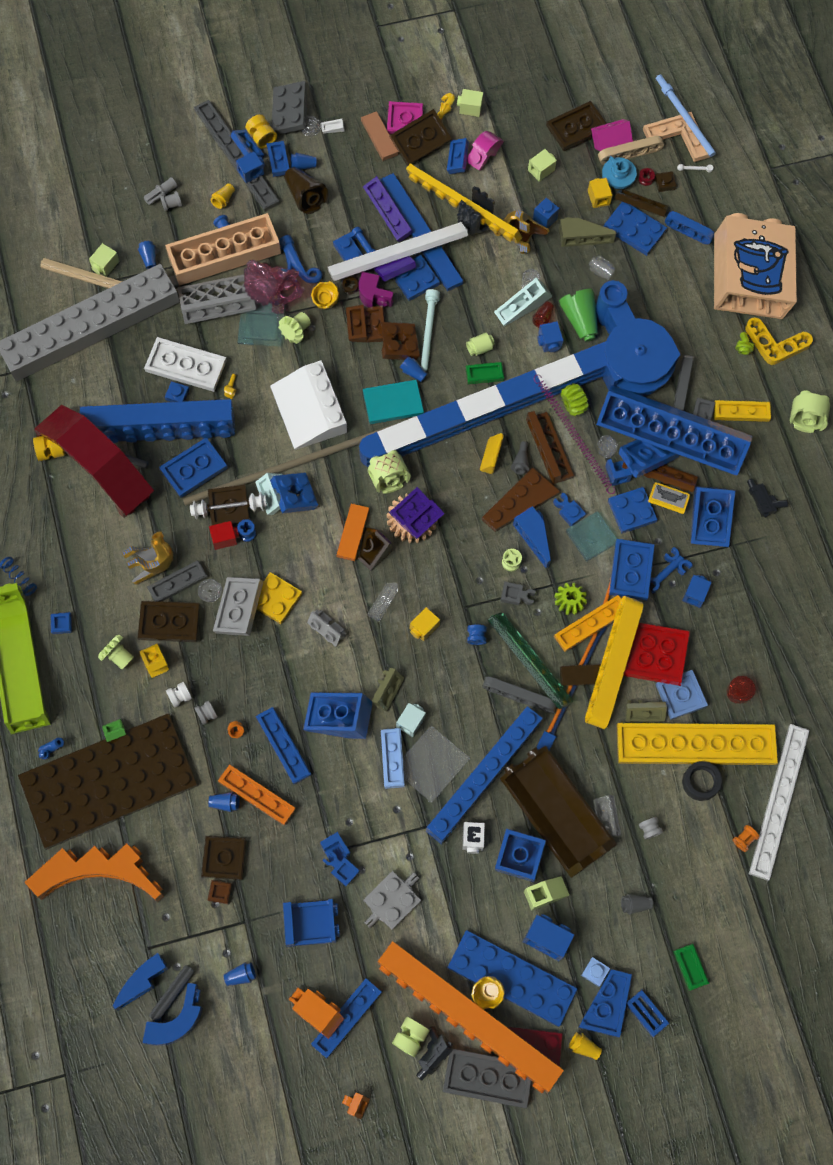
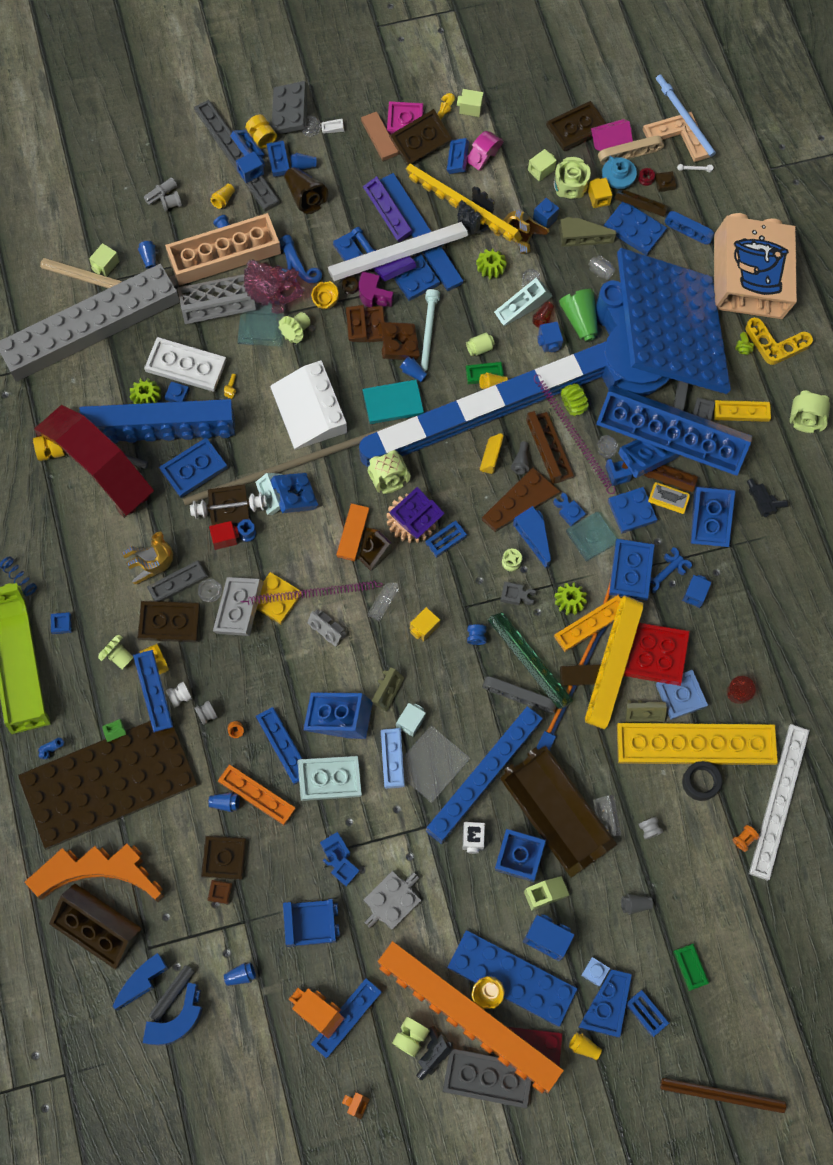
(94, 925): none -> dark brown slope
(145, 392): none -> lime gear
(153, 690): none -> blue tile
(312, 592): none -> magenta piece
(329, 778): none -> light aqua plate
(433, 548): none -> blue tile
(488, 380): none -> yellow cone
(491, 263): none -> lime gear
(571, 178): none -> yellowish green brick
(672, 321): none -> blue plate
(723, 1095): none -> reddish brown axle

